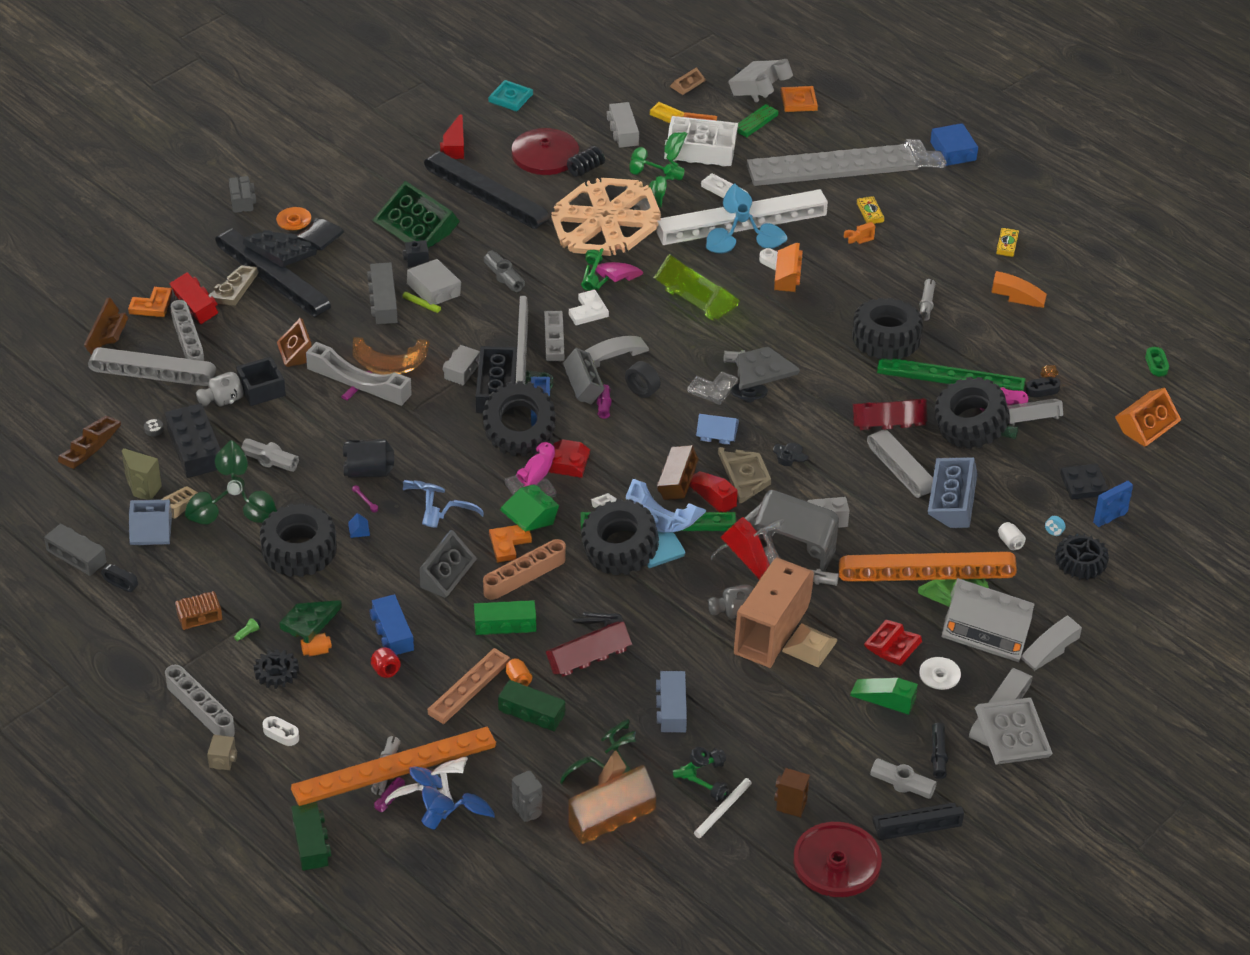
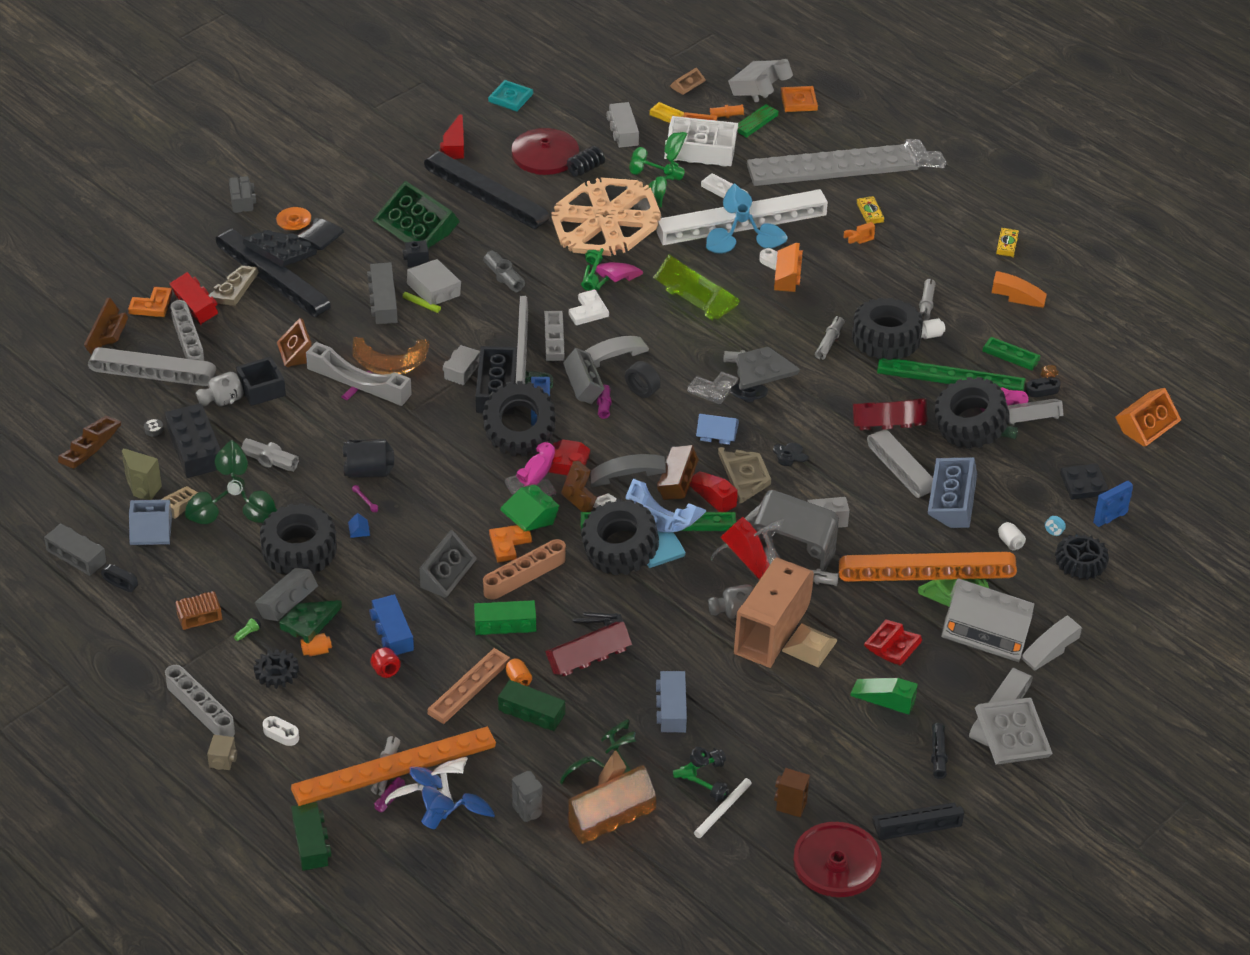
(286, 594): none -> dark grey brick
(432, 513): medium blue plant -> none
(575, 489): none -> reddish brown plate
(627, 465): none -> dark grey slope
(727, 111): none -> orange pin
(832, 333): none -> light grey pin
(903, 778): light grey piece -> none
(932, 328): none -> white brick
(940, 673): white dish -> none
(954, 144): blue brick -> none
(1011, 353): none -> green tile
(1157, 361): green plate -> none

